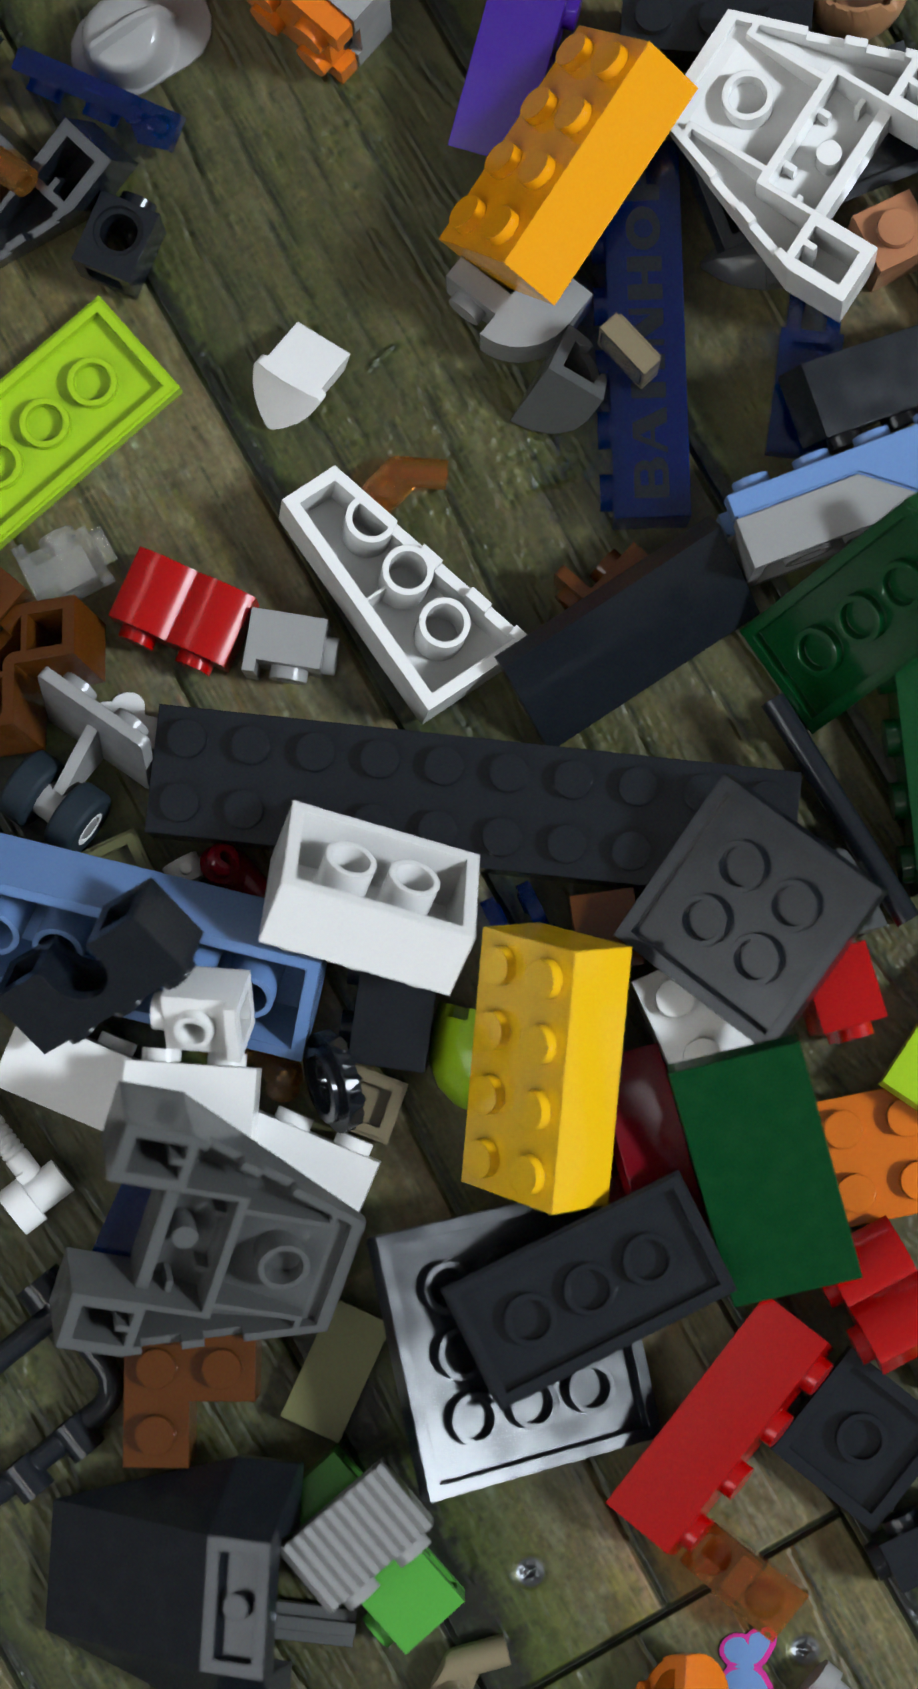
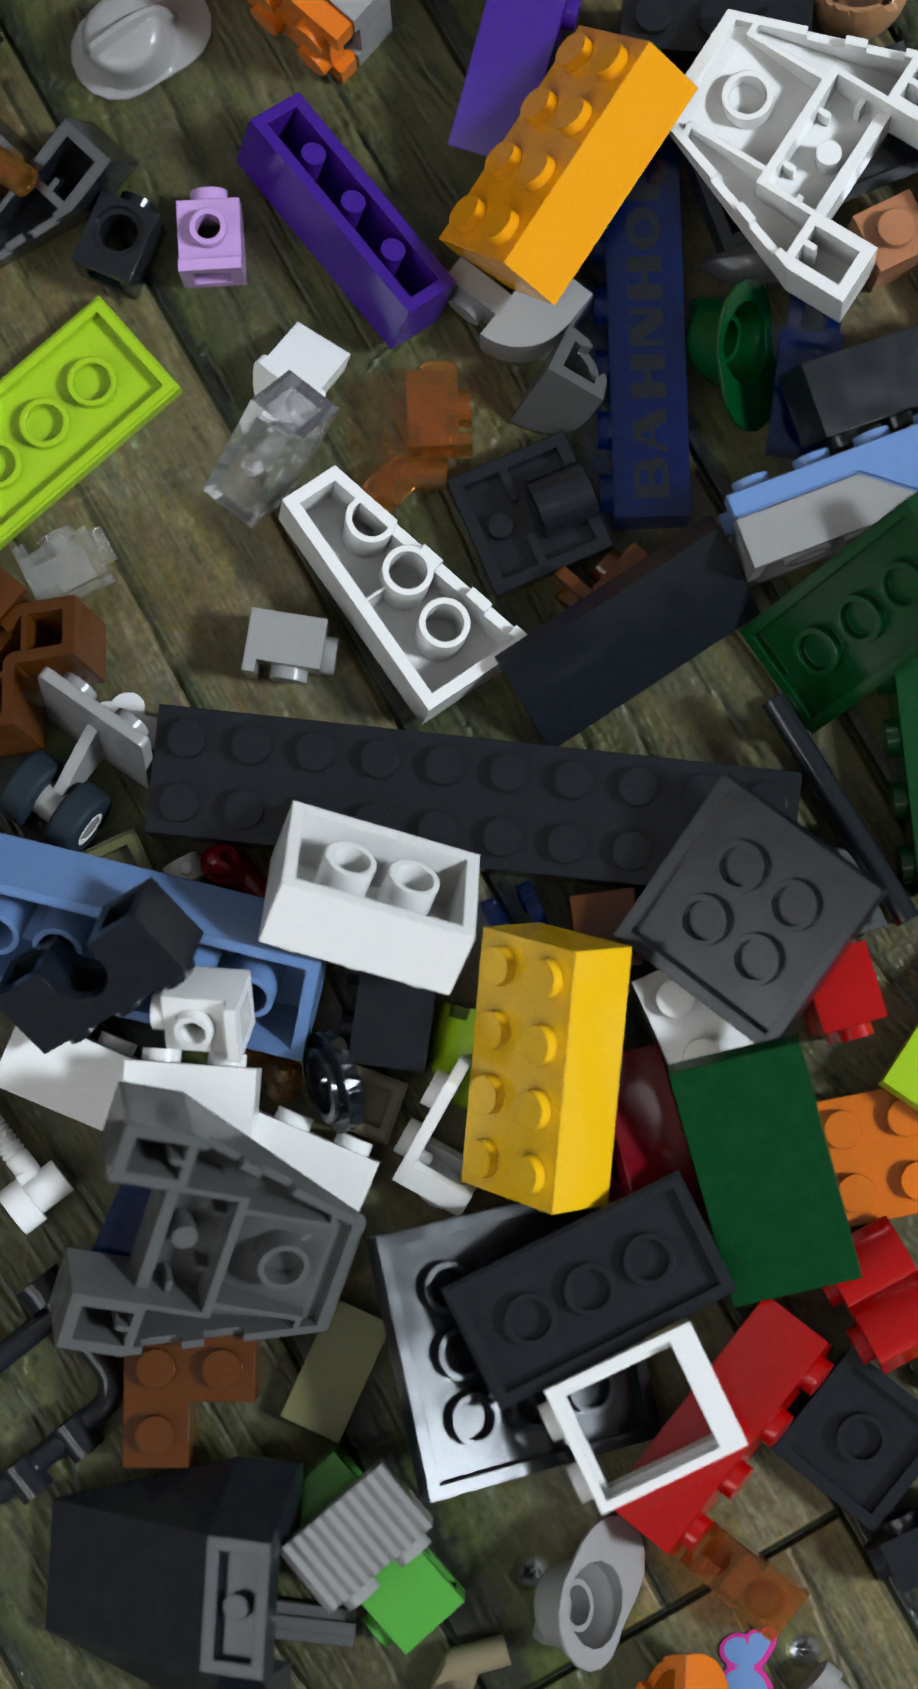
(105, 102): clear blue hinge -> none
(182, 611): red brick -> none
(216, 259): none -> lavender brick
(270, 448): none -> clear brick
(345, 220): none -> dark purple brick
(428, 1164): none -> white bracket
(437, 411): none -> clear orange brick
(530, 514): none -> black plate
(586, 1472): none -> white window
(589, 1597): none -> light grey piece
(629, 350): dark tan tile -> none
(734, 350): none -> dark green piece

